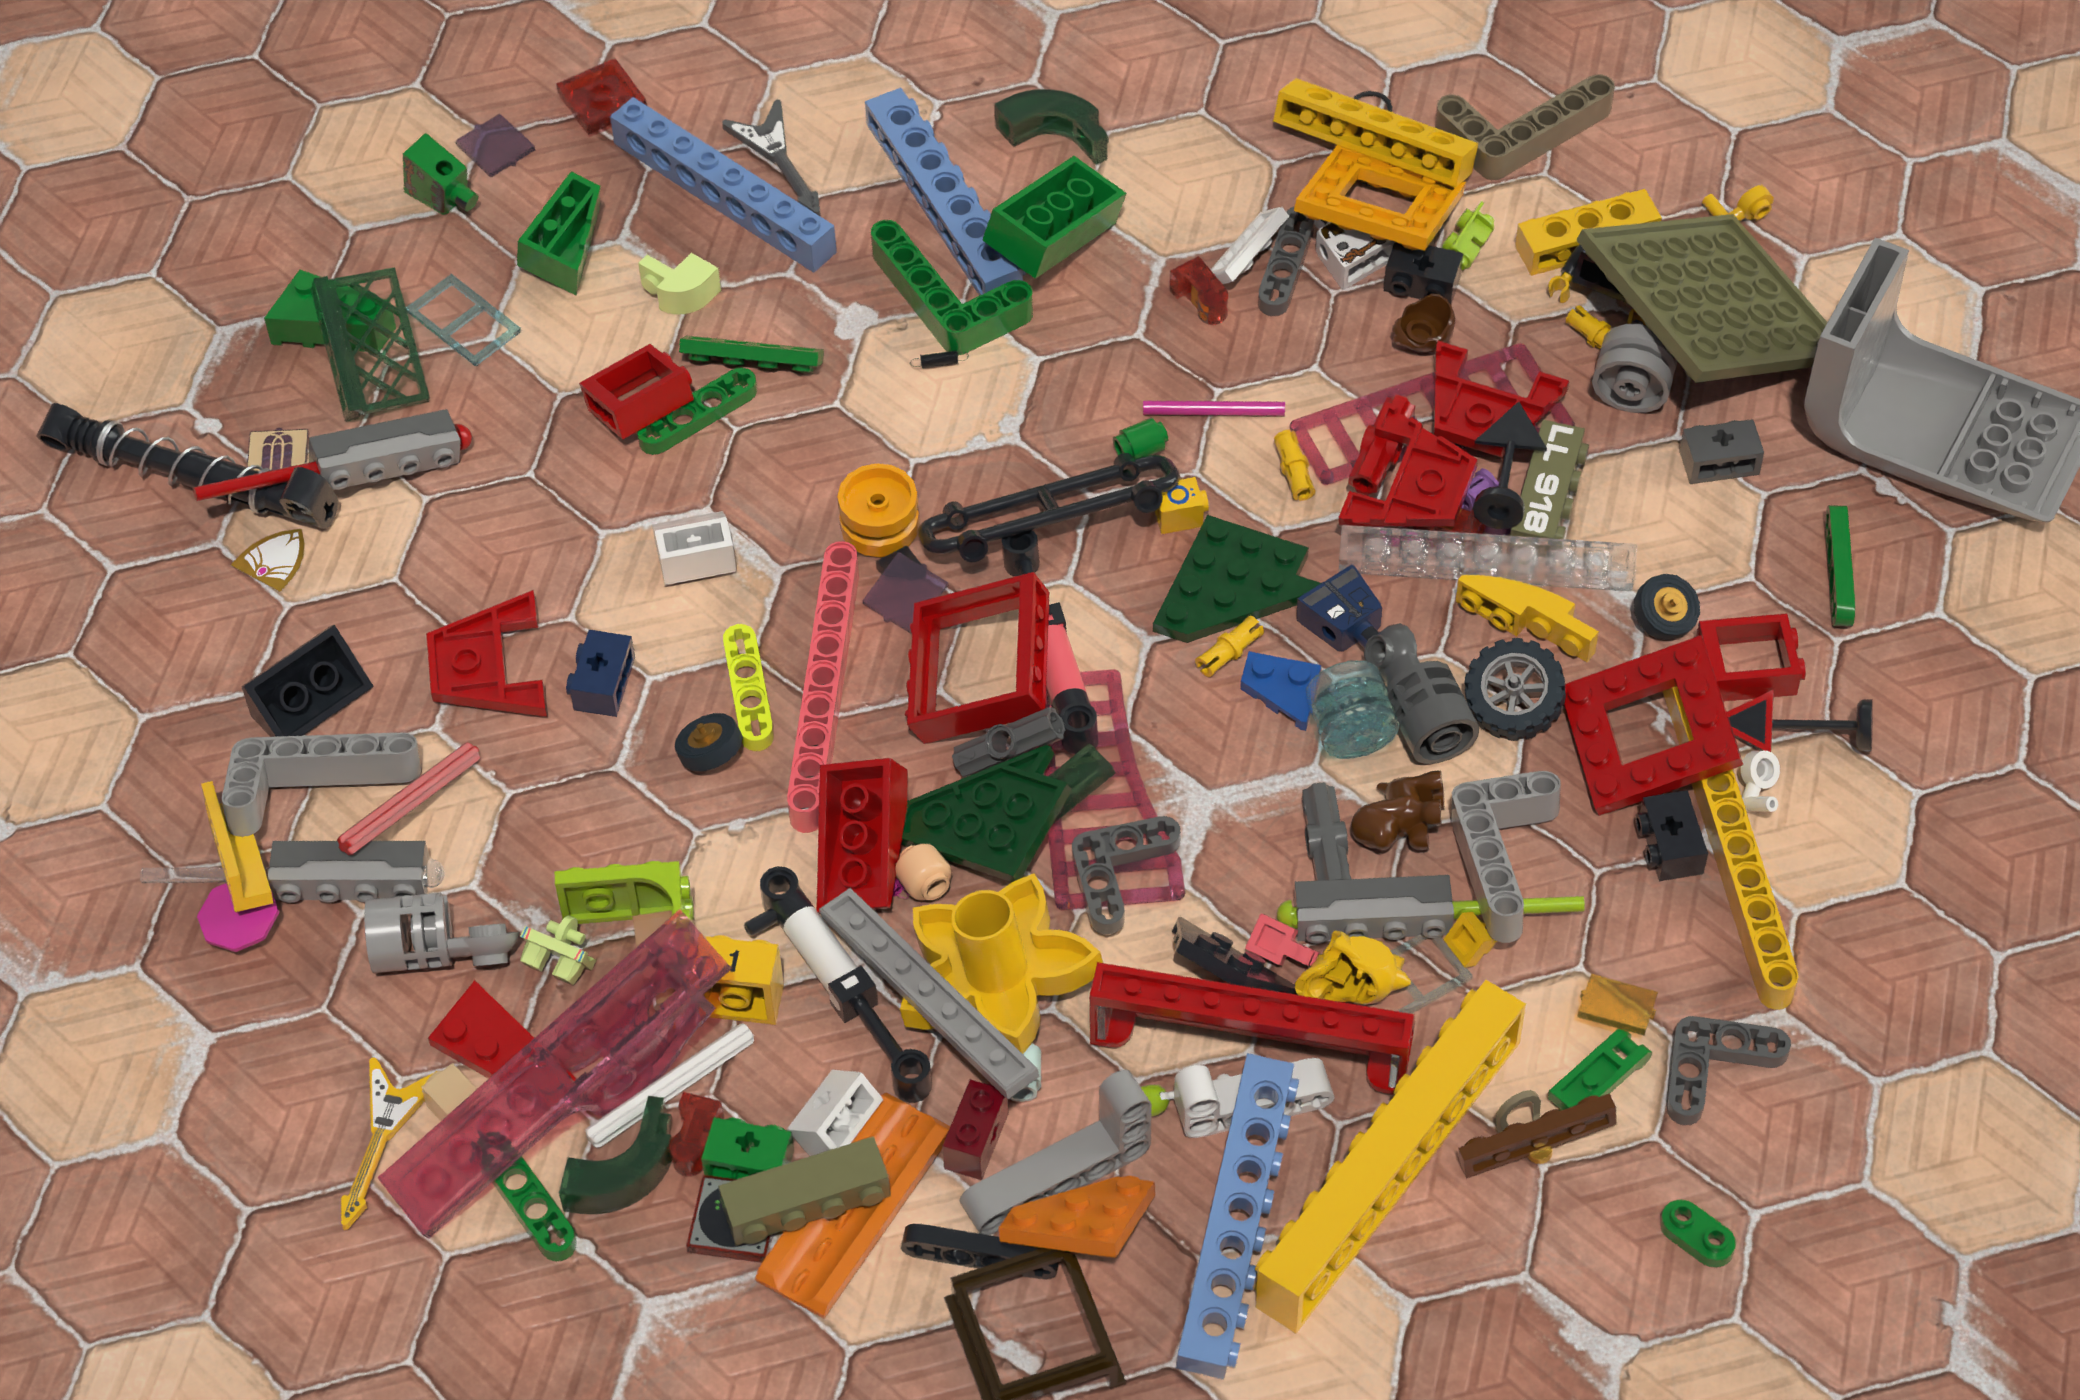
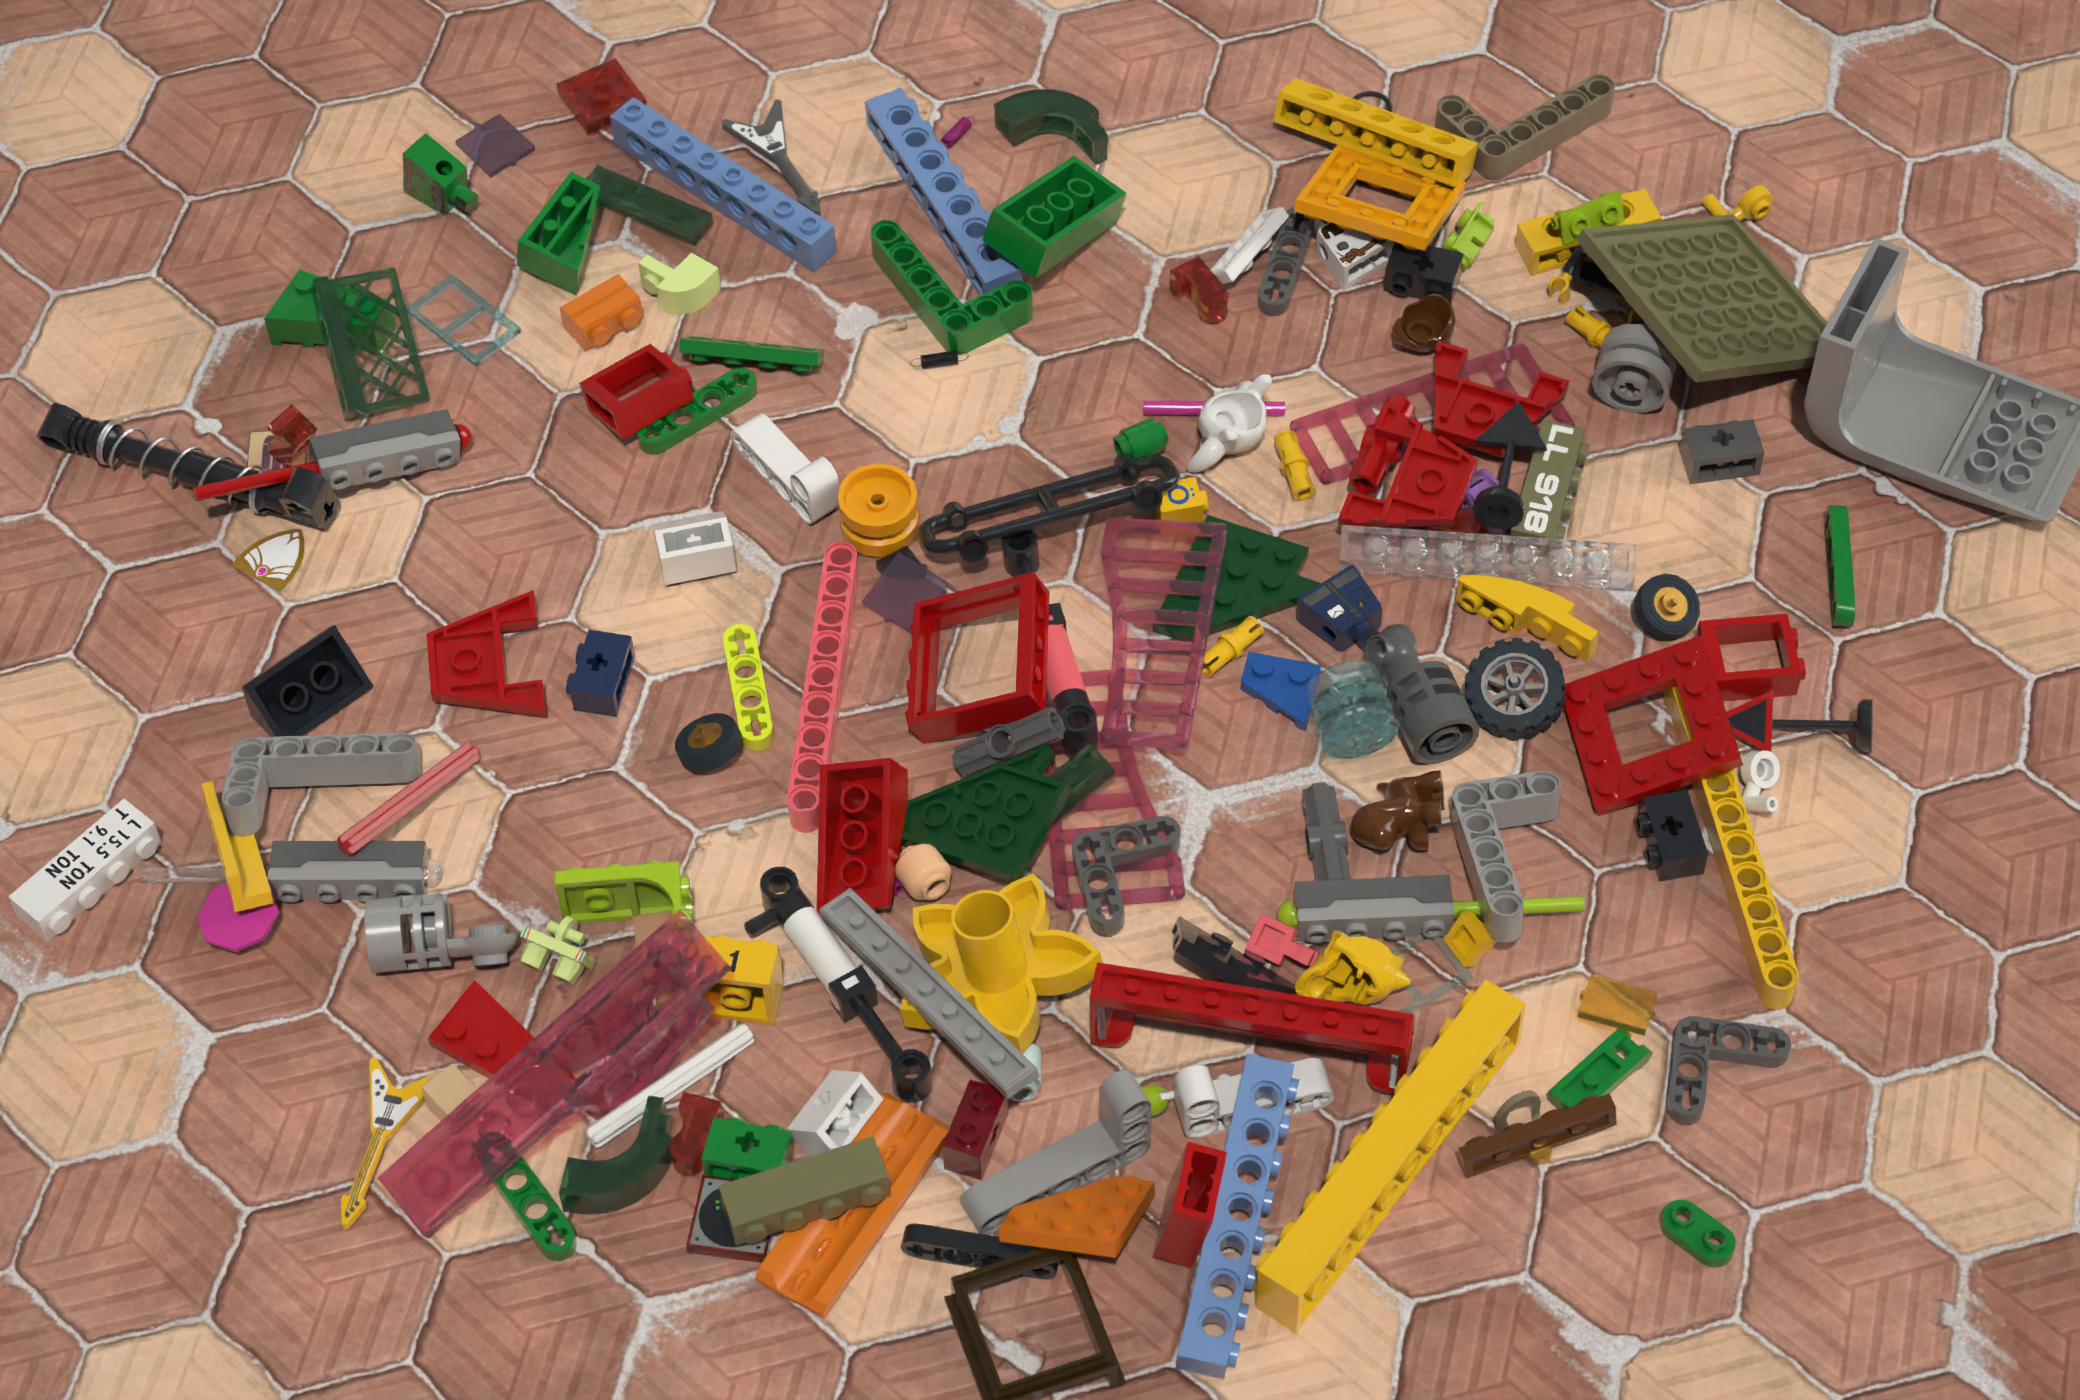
(85, 870): none -> white brick
(291, 436): none -> clear red leg
(601, 312): none -> orange brick
(651, 205): none -> clear green plate
(804, 485): none -> white beam
(956, 132): none -> dark pink piece
(1121, 615): none -> clear pink bar
(1190, 1204): none -> red brick
(1231, 422): none -> white piece
(1599, 212): none -> lime hinge

